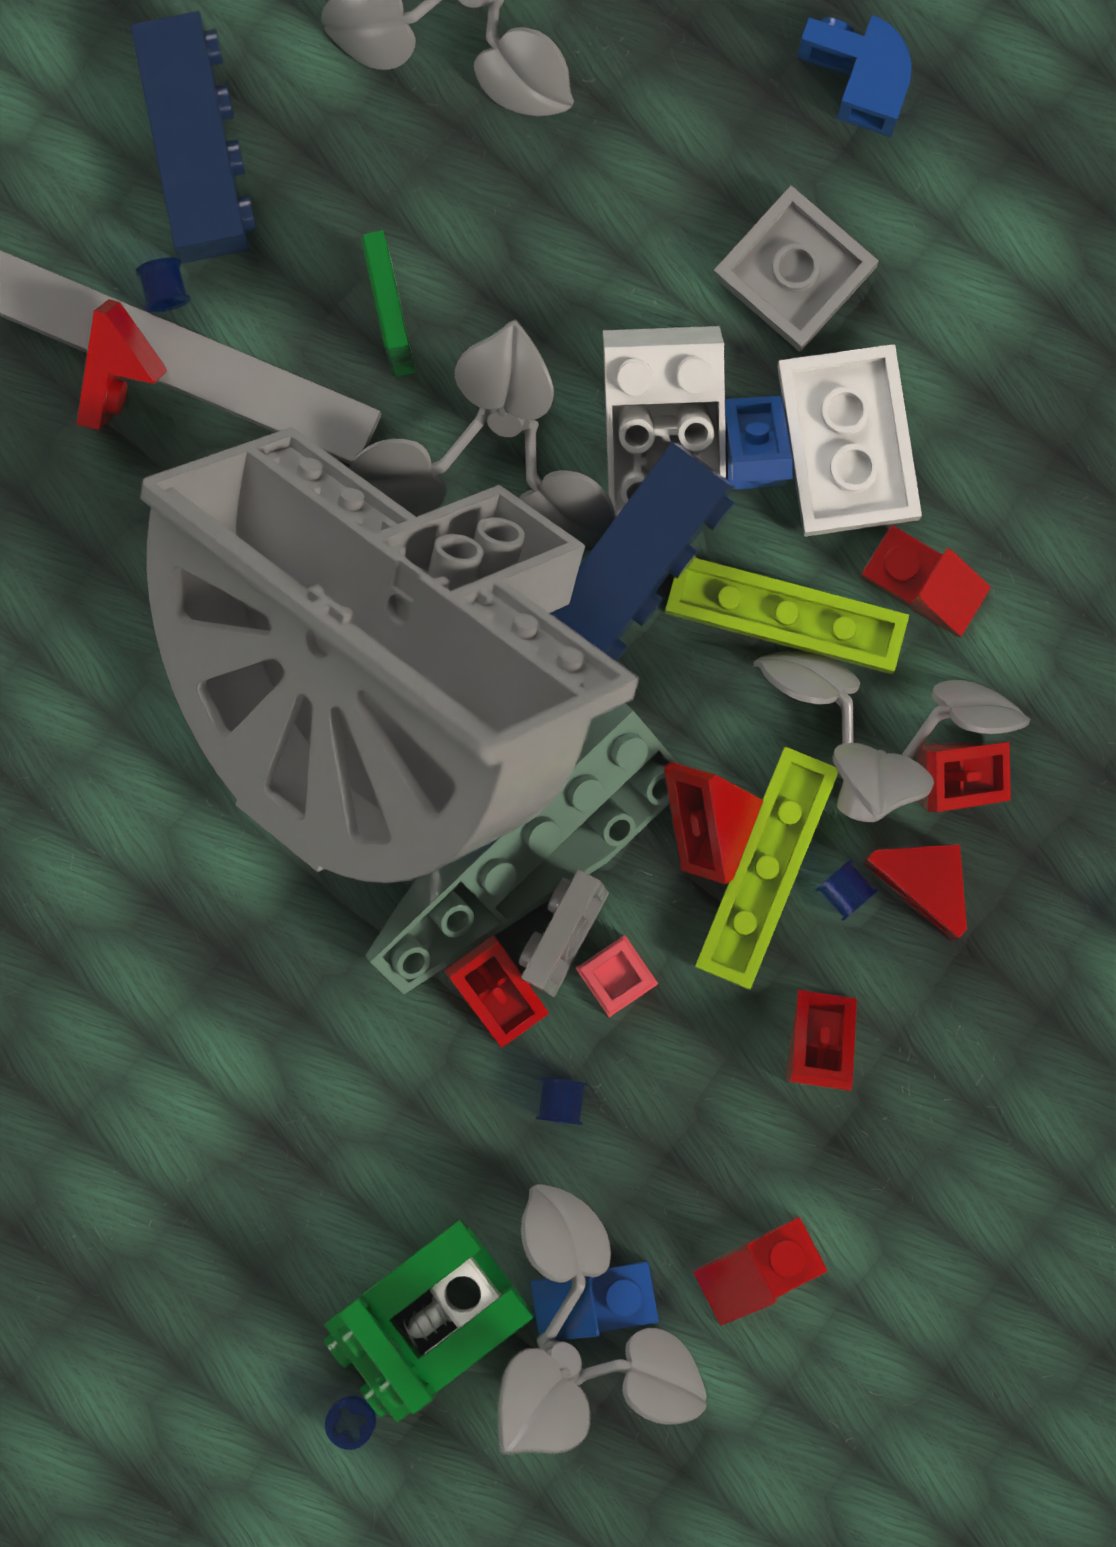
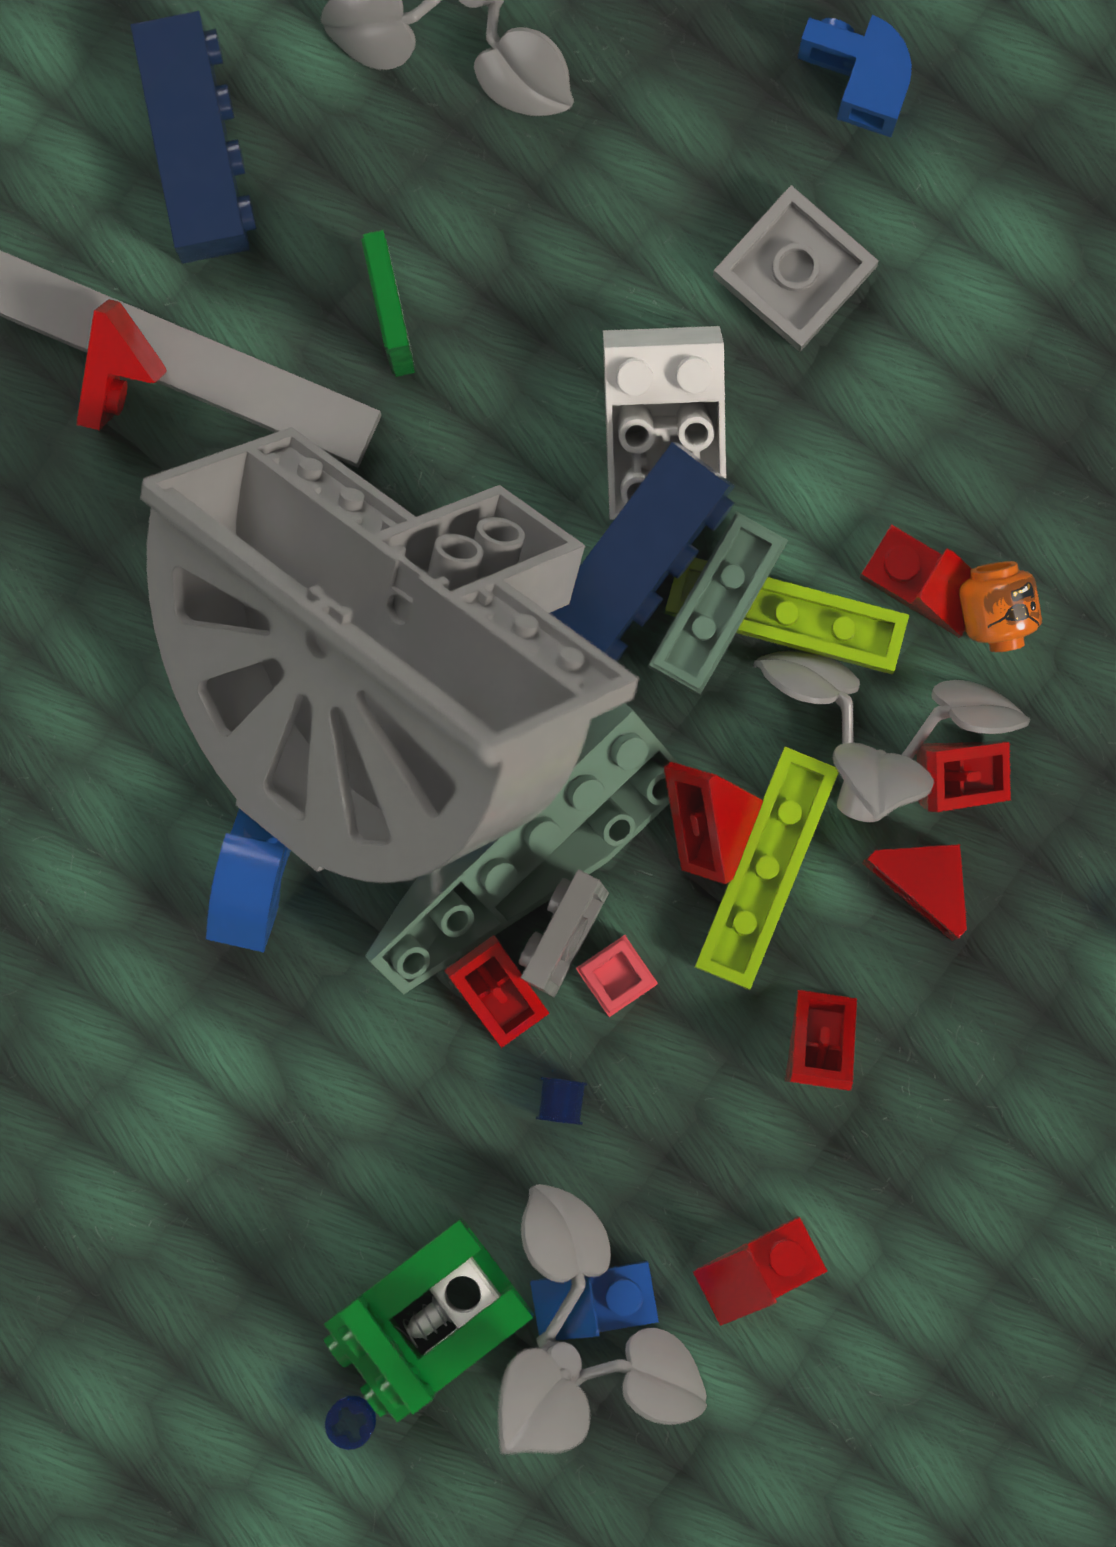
(162, 284): clear blue axle -> none
(246, 886): none -> blue brick
(512, 390): light grey plant -> none
(717, 603): none -> sand green tile
(757, 443): blue slope -> none
(846, 889): clear blue axle -> none
(849, 440): white plate -> none
(1000, 605): none -> orange head

